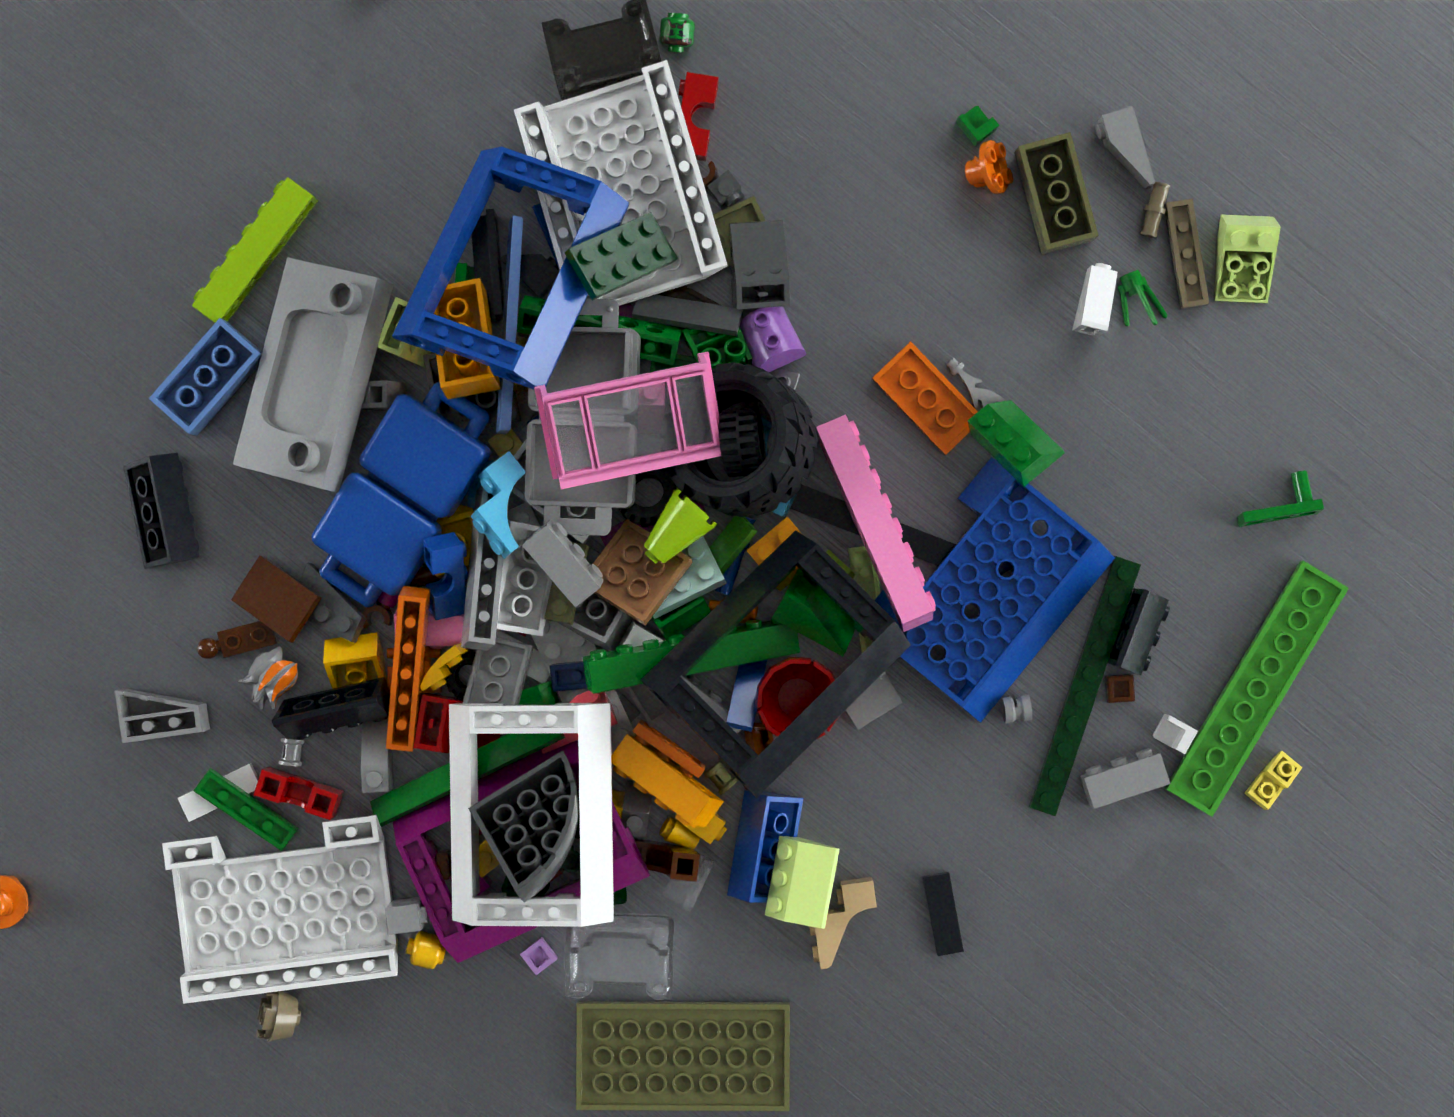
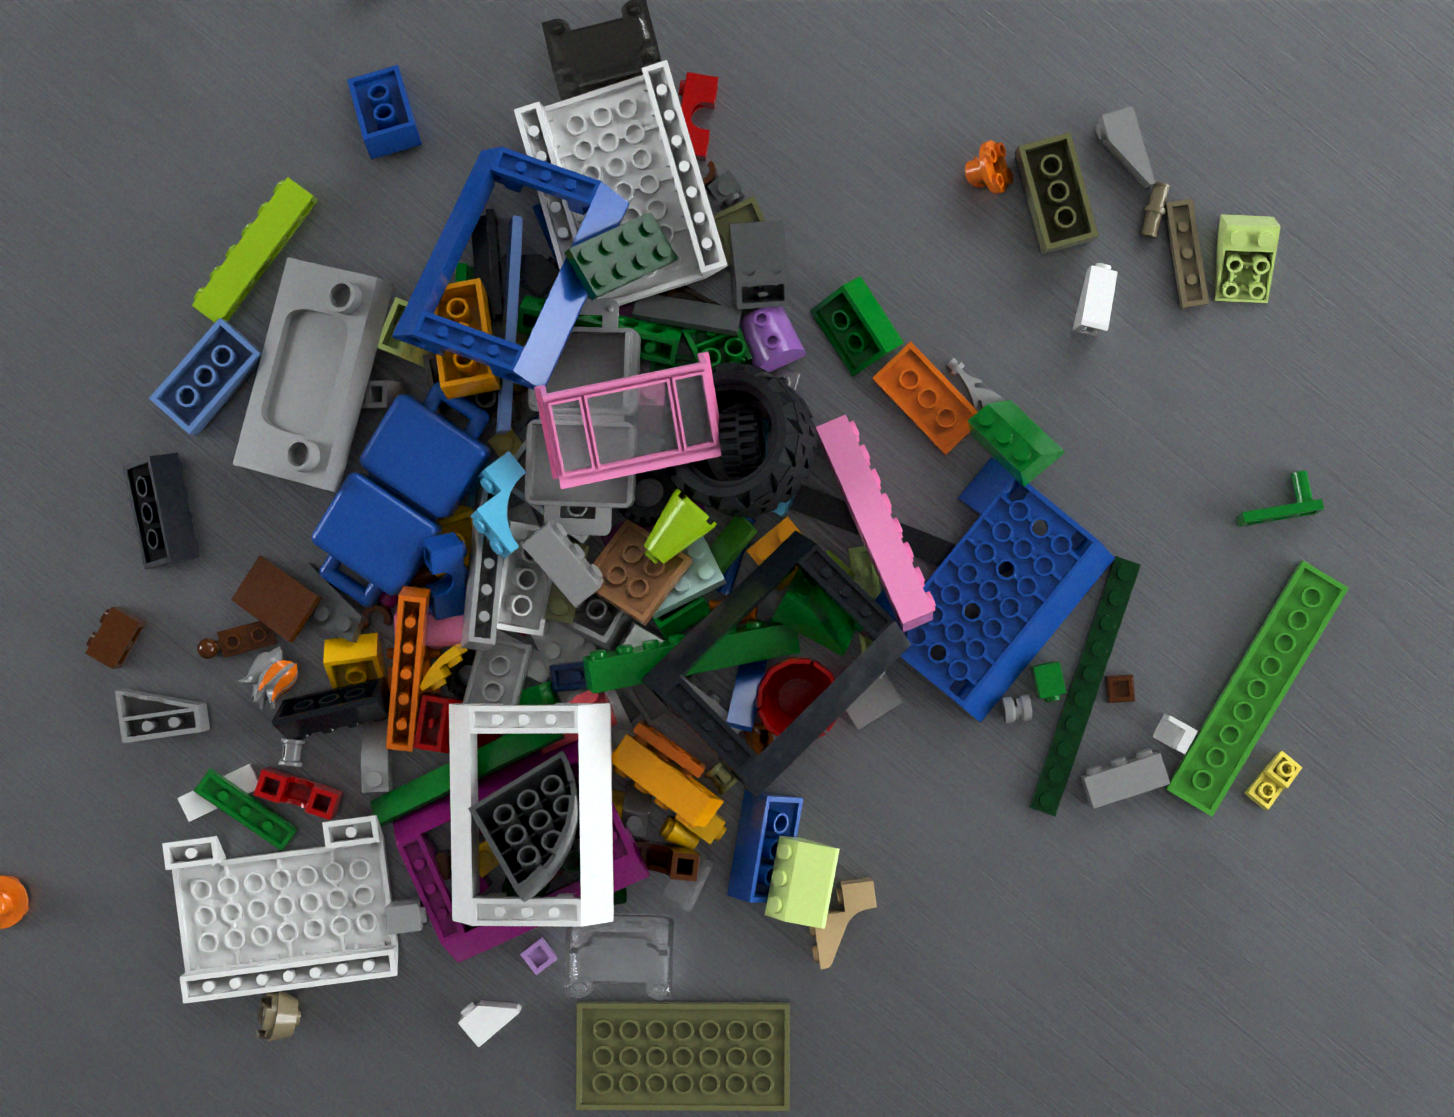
(115, 637): none -> reddish brown brick
(384, 112): none -> blue slope
(425, 950): yellow head -> none
(486, 1018): none -> white slope
(677, 32): green head -> none
(856, 326): none -> green slope
(943, 913): black tile -> none
(976, 125): green panel -> none
(1048, 680): none -> green brick
(1134, 285): green plant -> none
(1139, 631): black slope -> none

